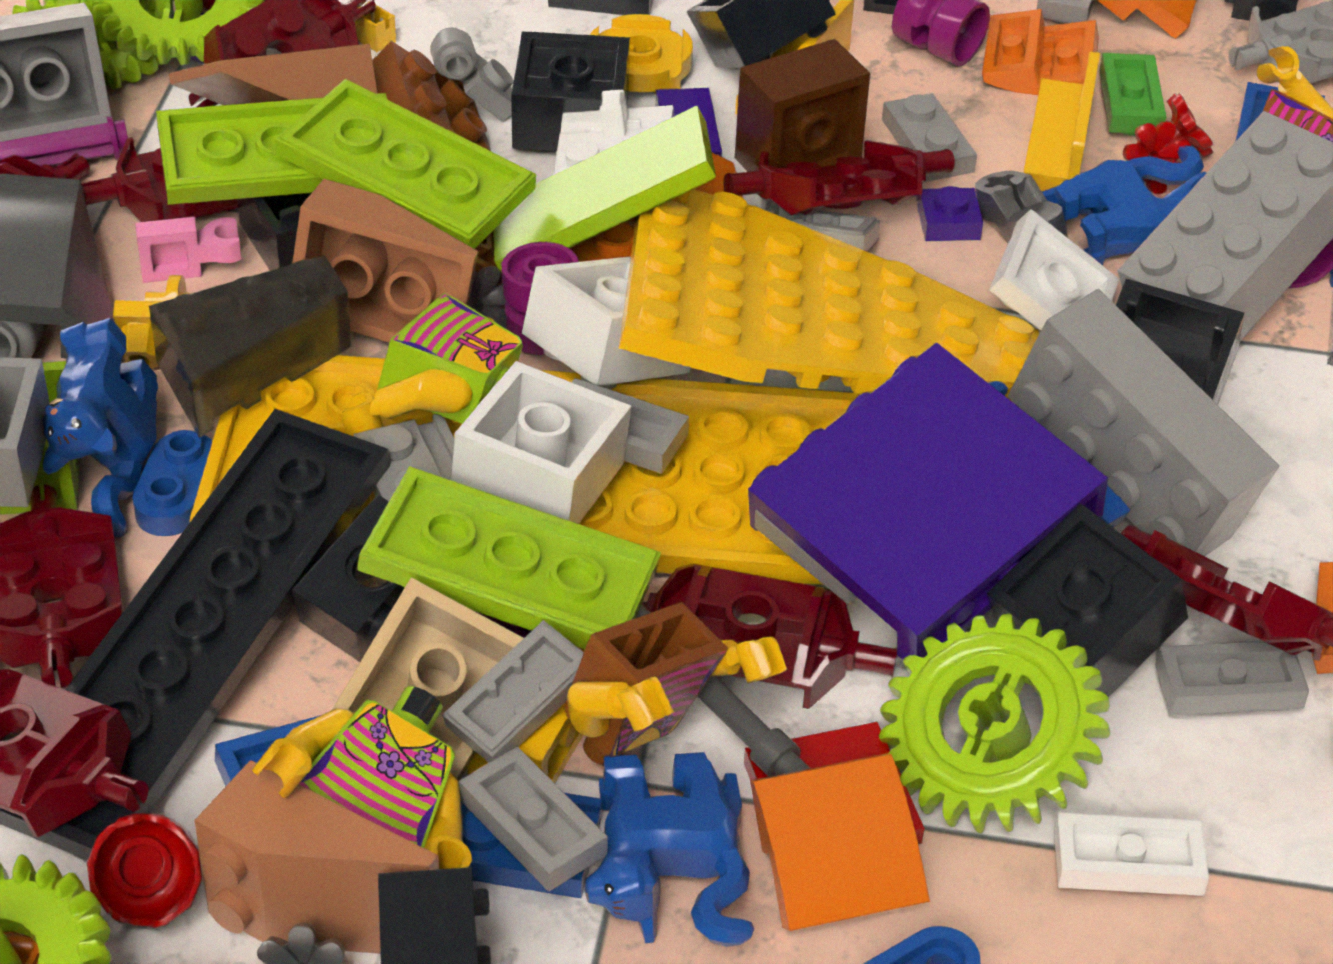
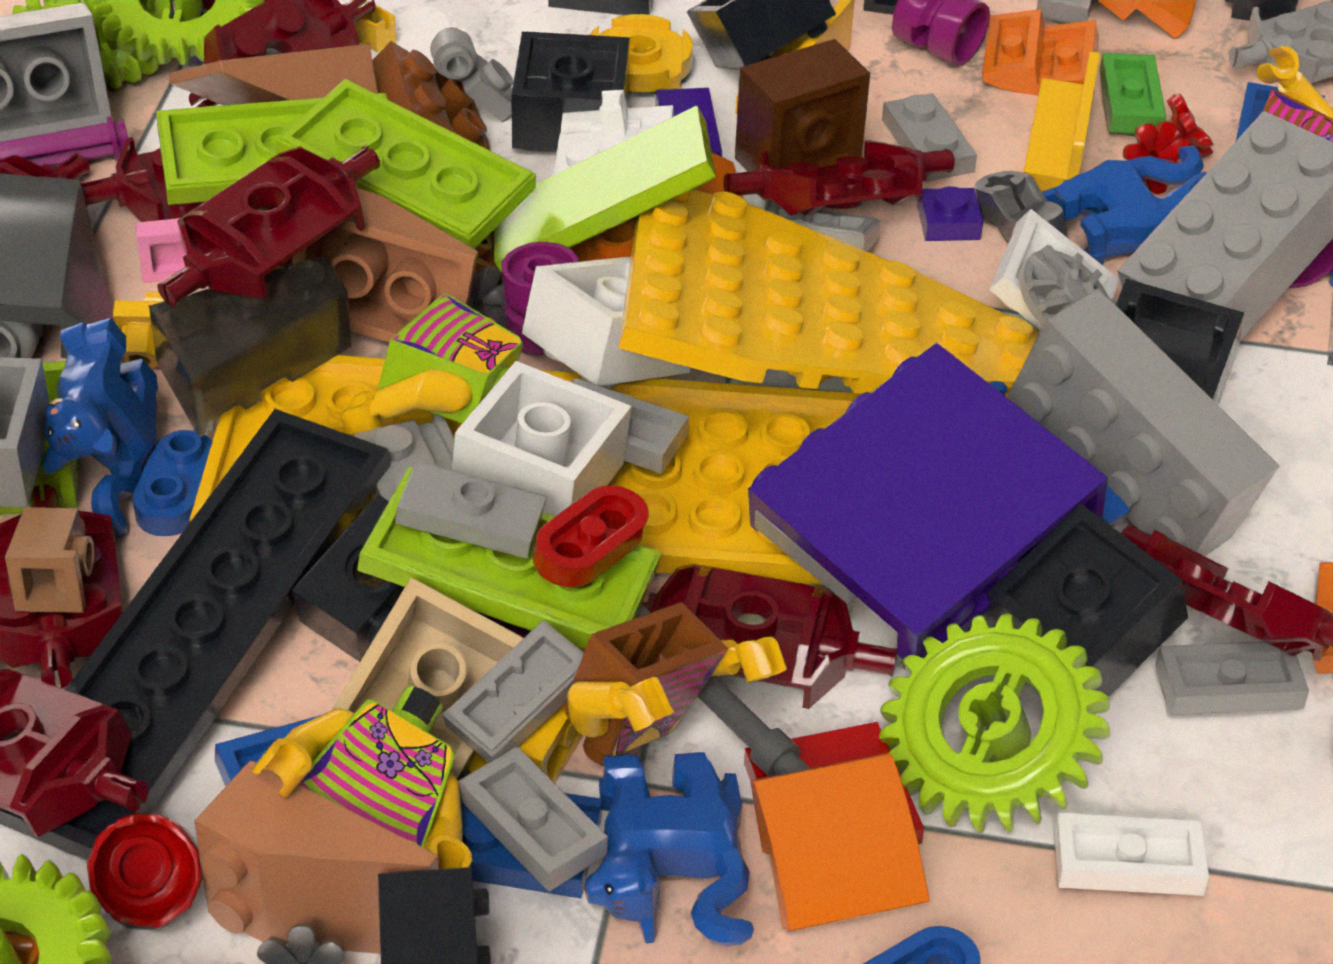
(49, 560): none -> medium nougat brick
(236, 245): none -> dark red plate
(470, 509): none -> light grey plate
(579, 540): none -> red plate
(1056, 282): none -> light grey wheel

